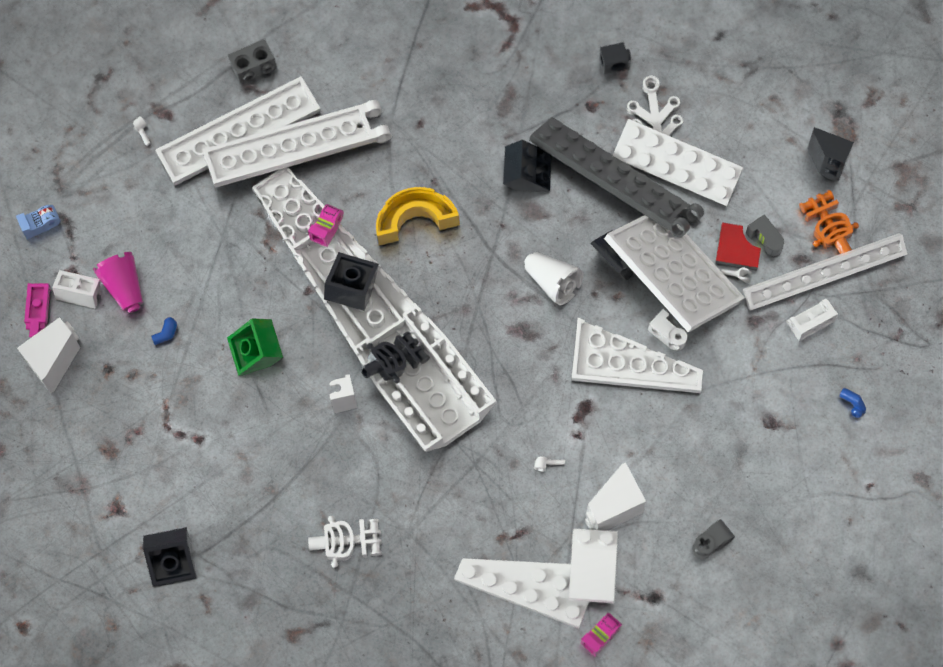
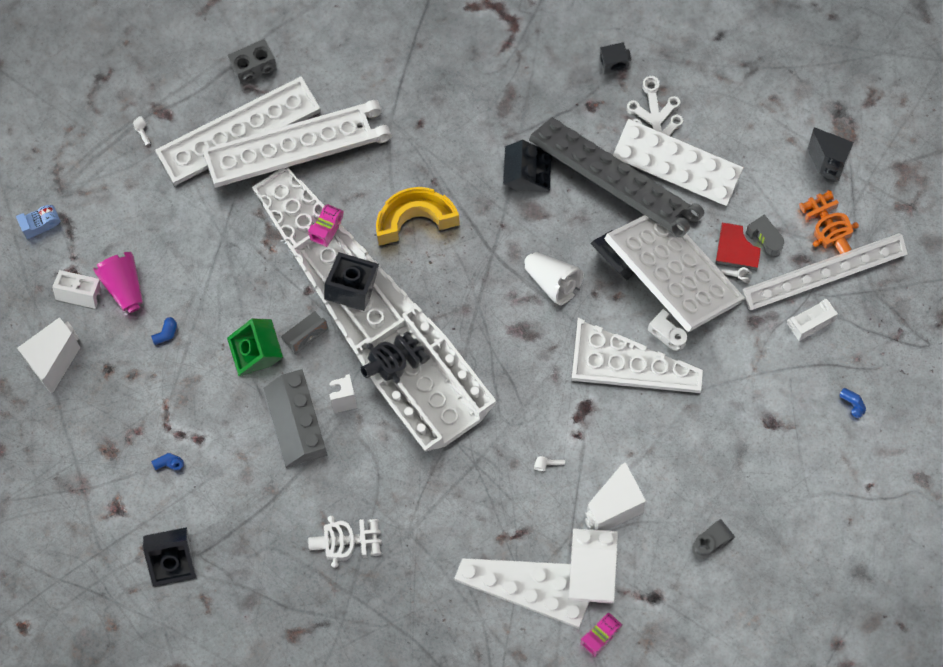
(37, 307): dark pink hinge -> none
(168, 460): none -> blue arm
(294, 419): none -> dark grey slope
(305, 332): none -> dark grey panel

